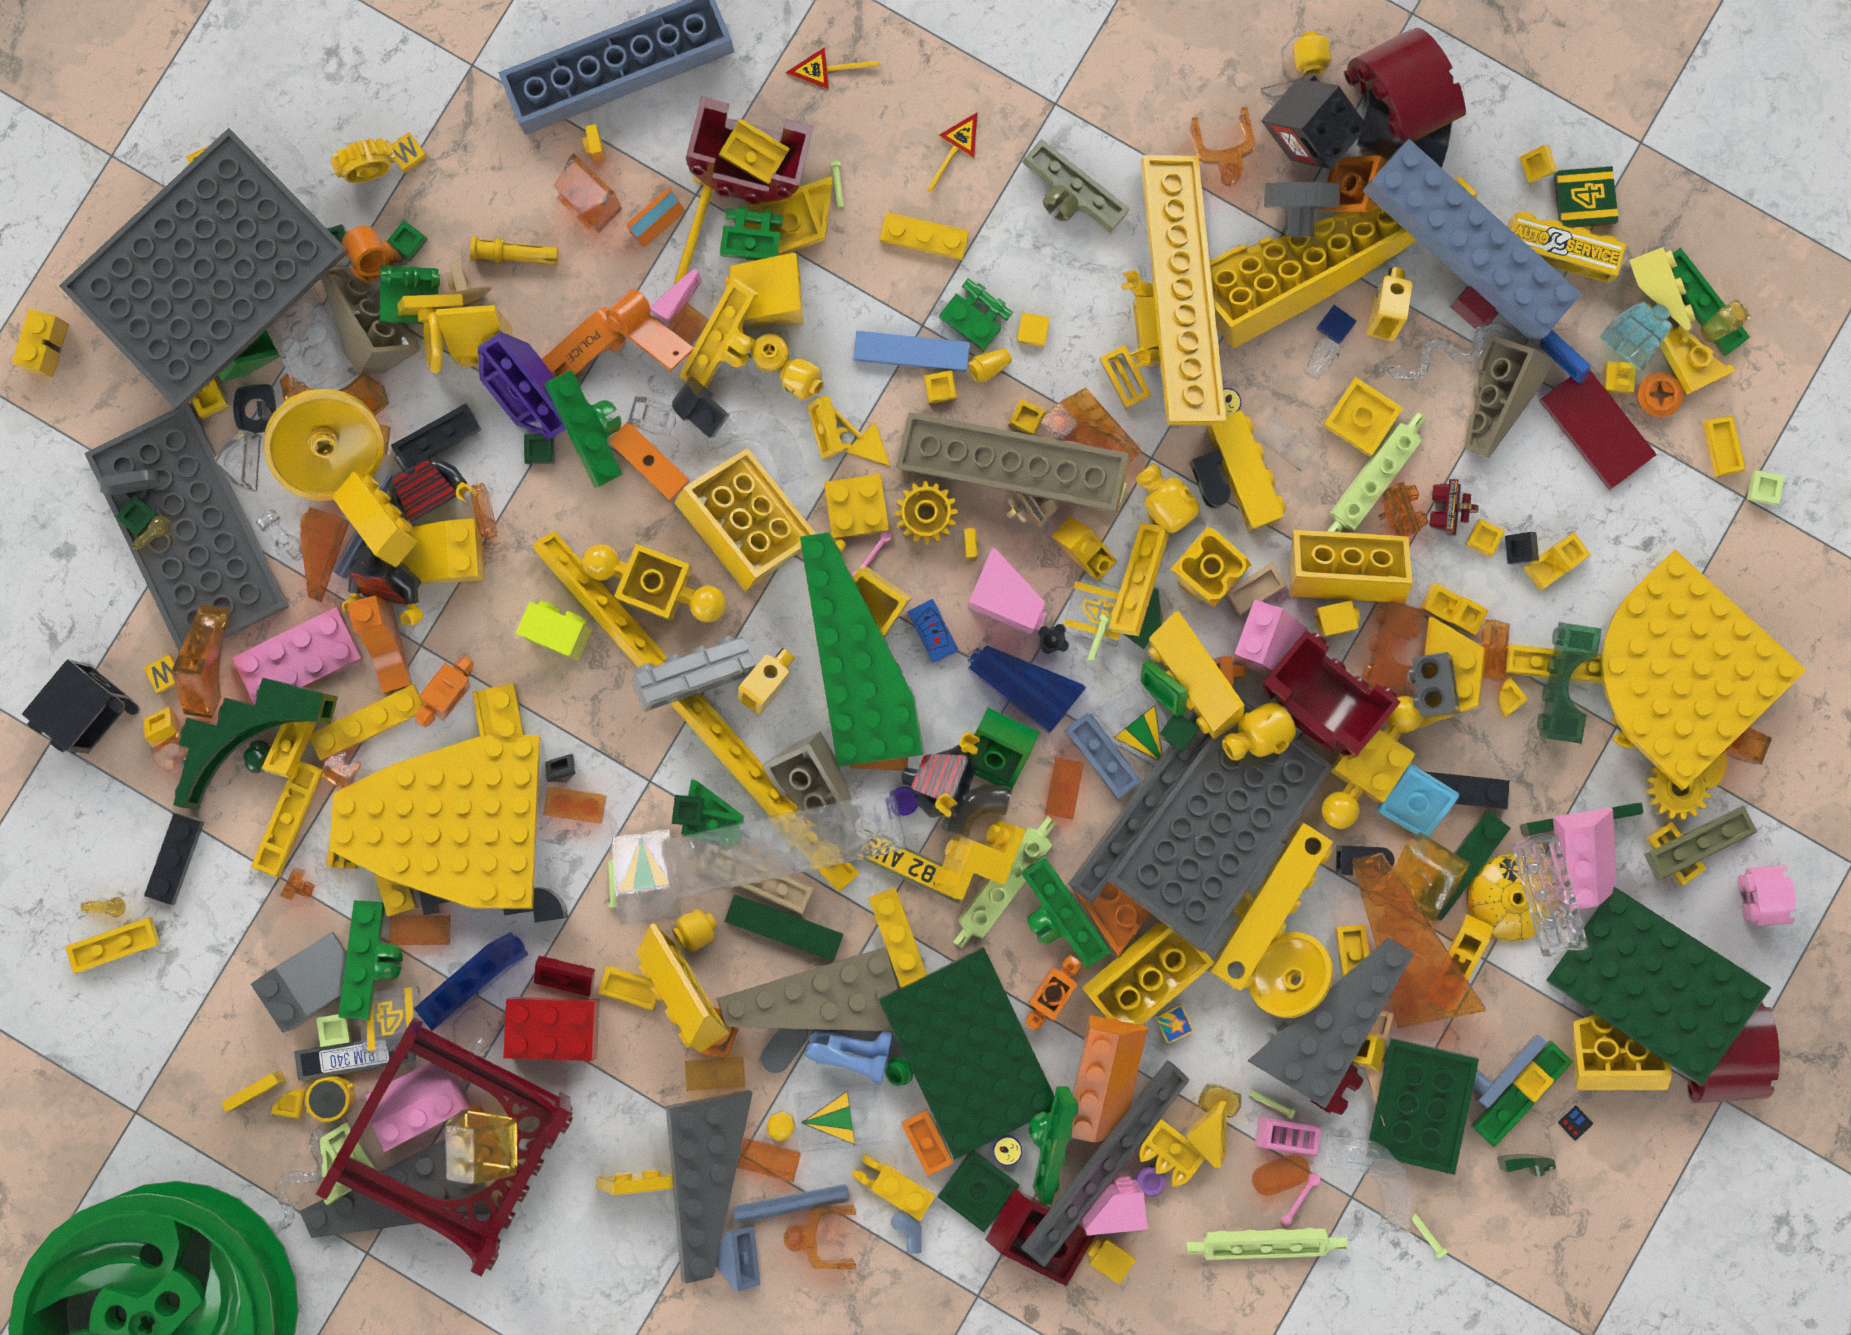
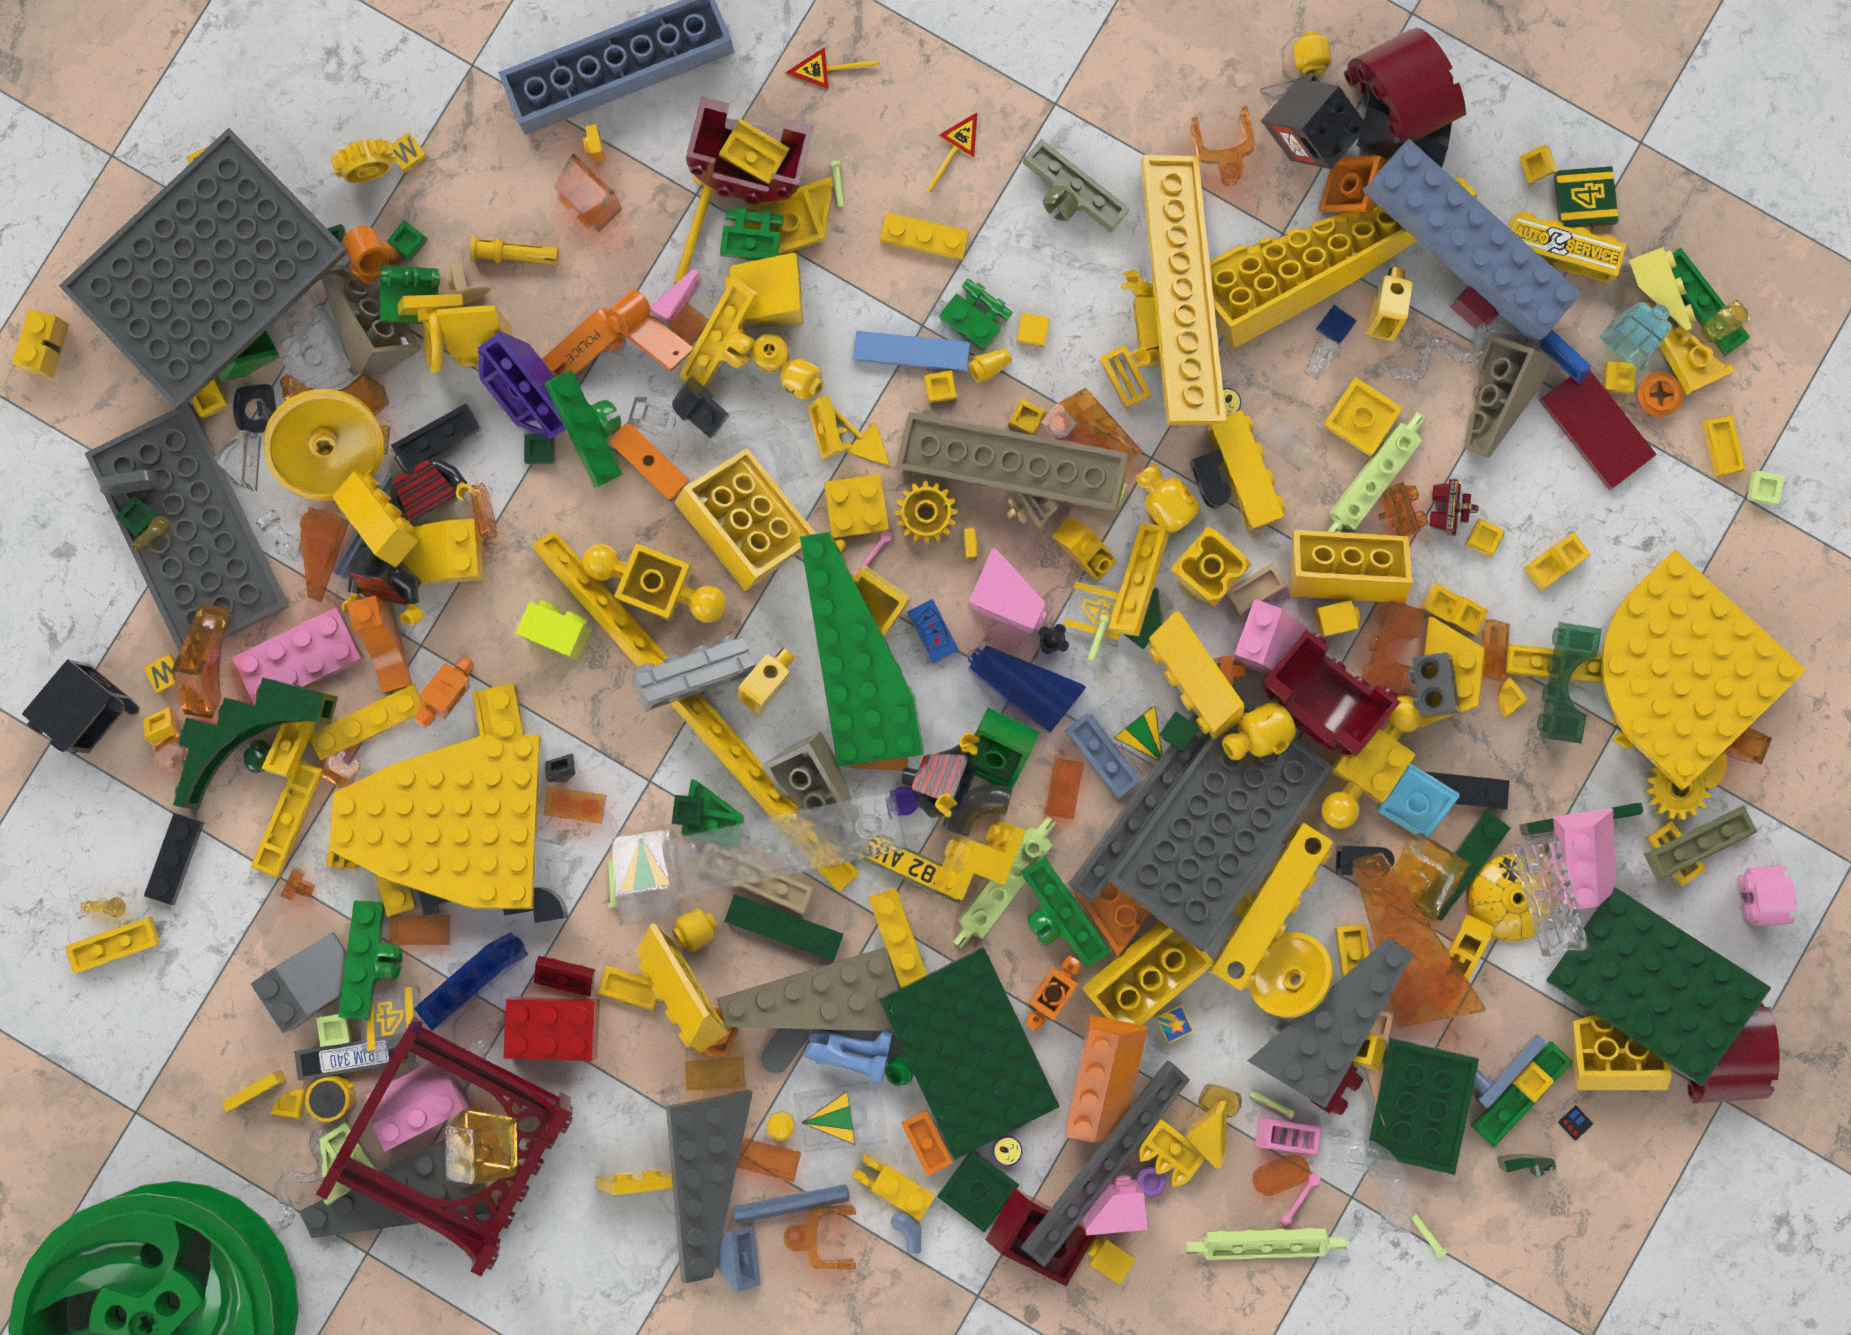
(655, 217): orange slope -> none
(1052, 1137): green plate -> none
(1164, 688): green tile -> none
(1301, 201): dark grey piece -> none
(1521, 548): black plate -> none

